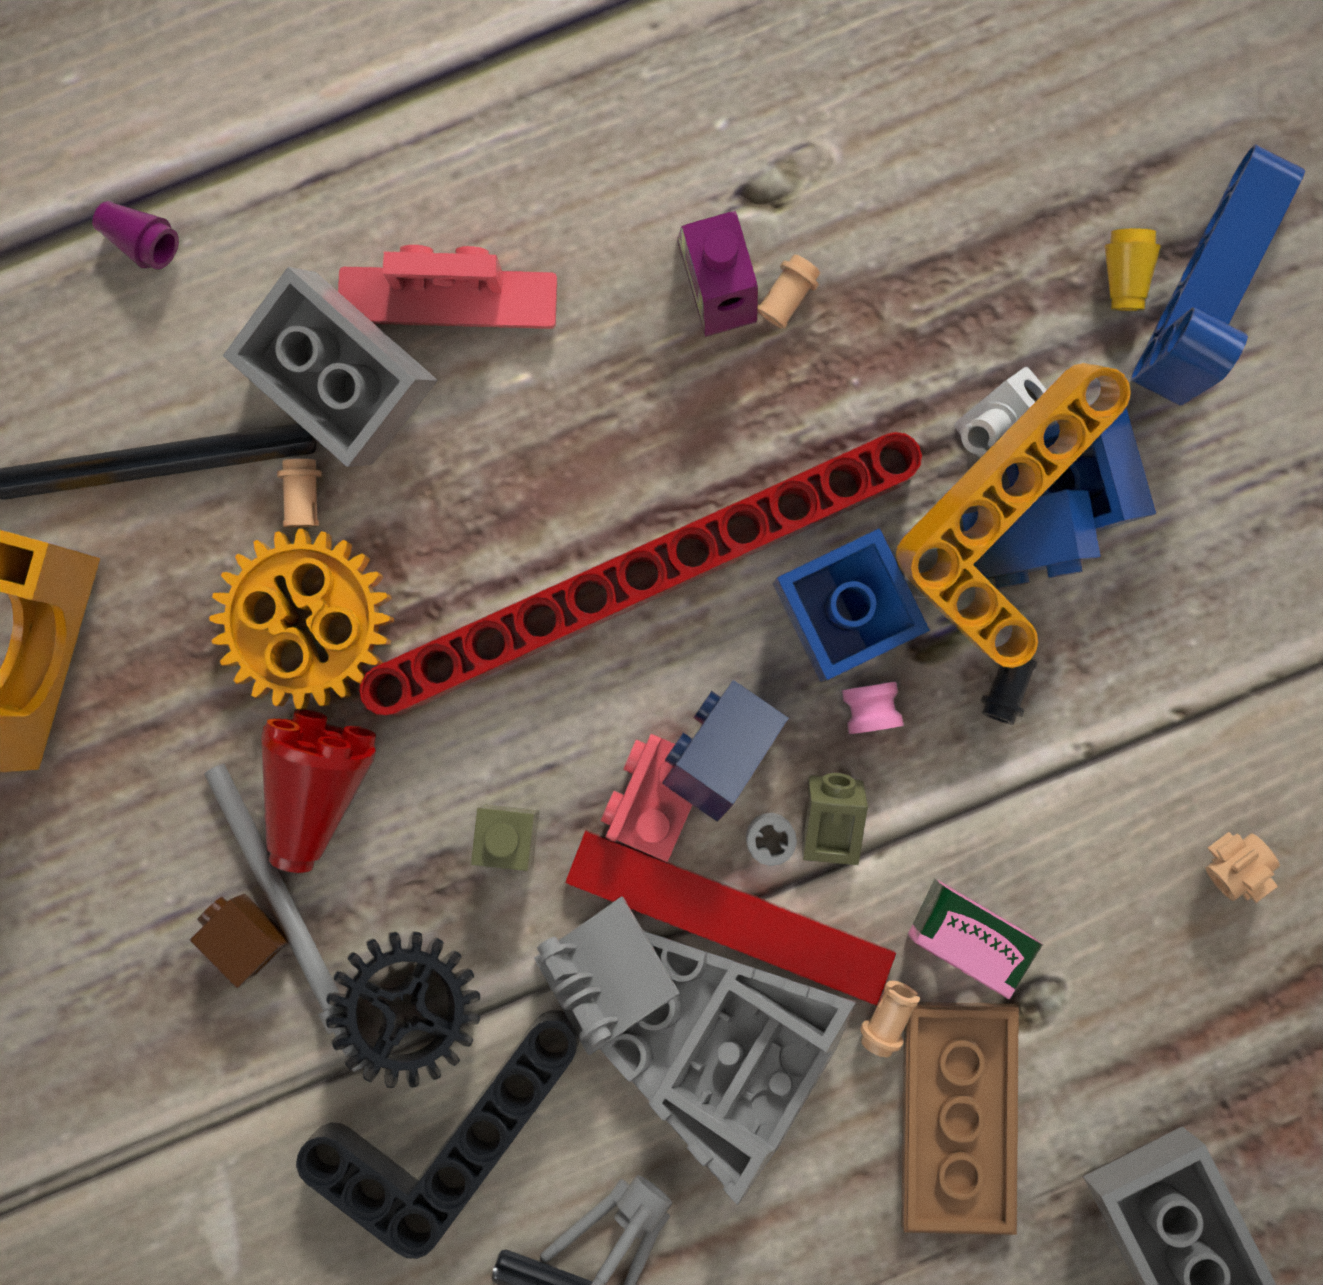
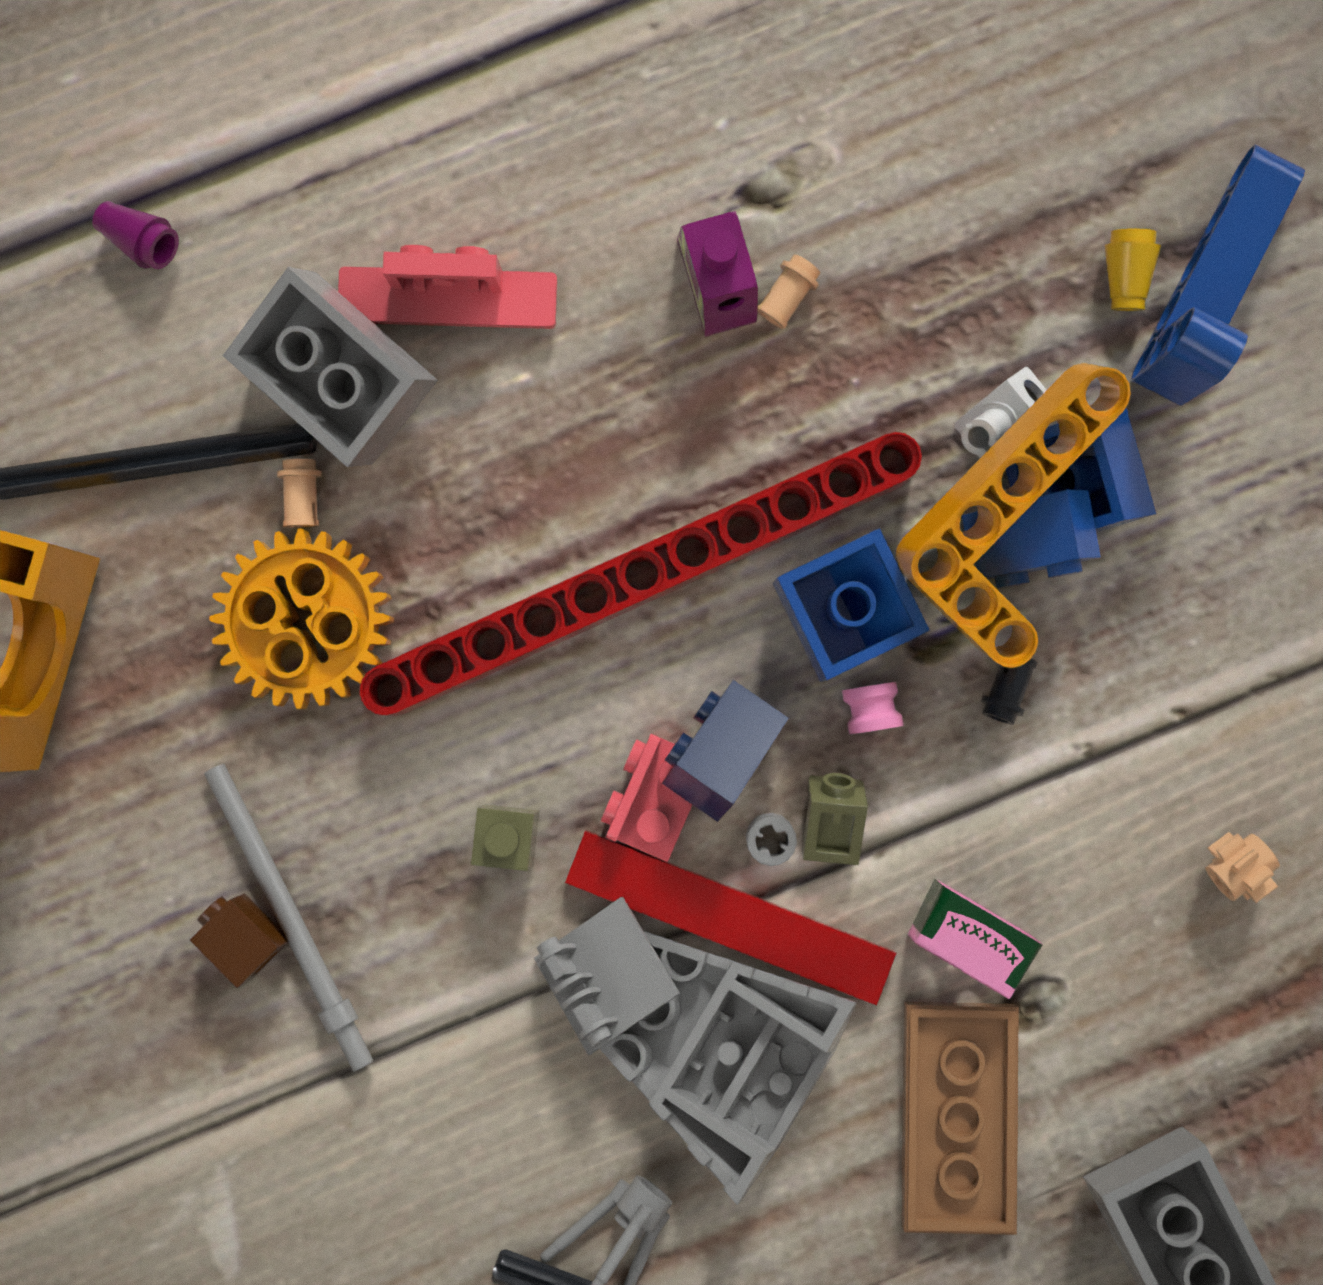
(309, 784): red cone -> none
(390, 1034): black gear -> none
(461, 1150): black beam -> none
(889, 1019): light nougat pin -> none

